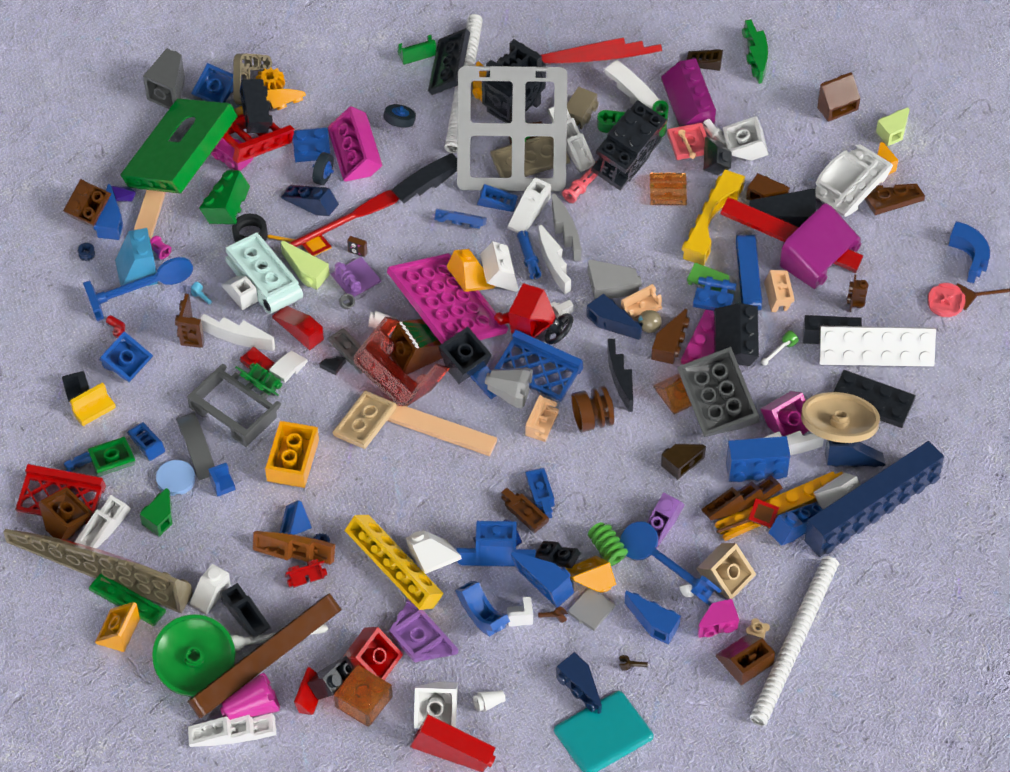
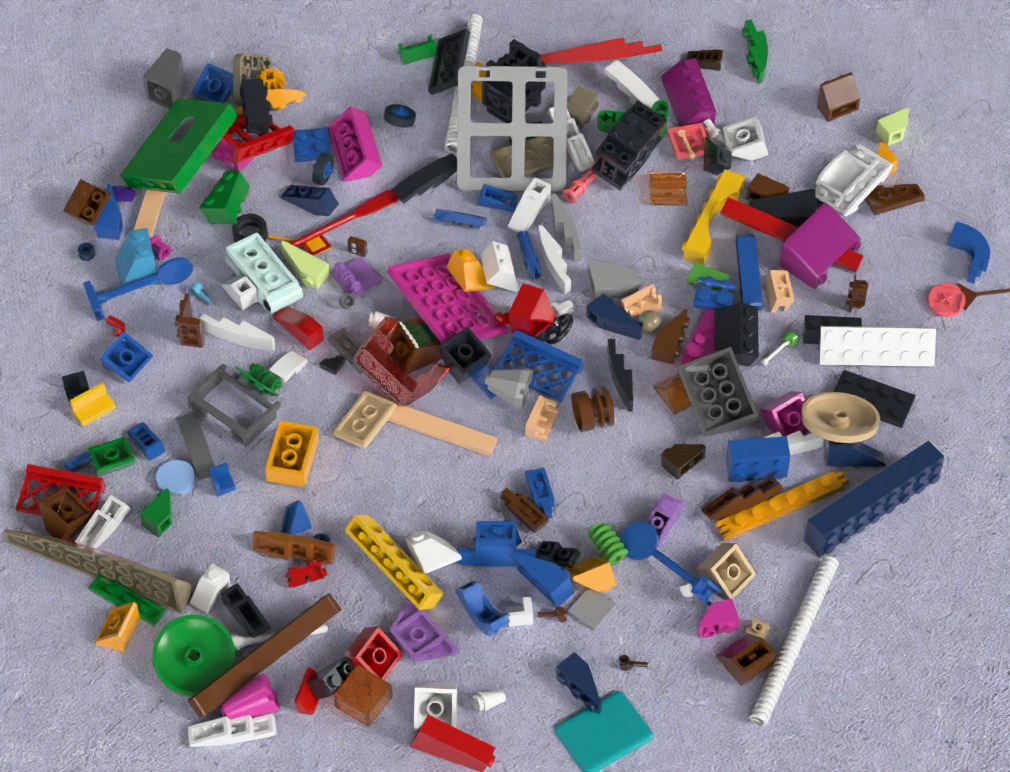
(255, 356): red plate -> none
(656, 620): blue slope -> none
(761, 513): piece -> none
(793, 524): blue slope -> none
(836, 489): white slope -> none

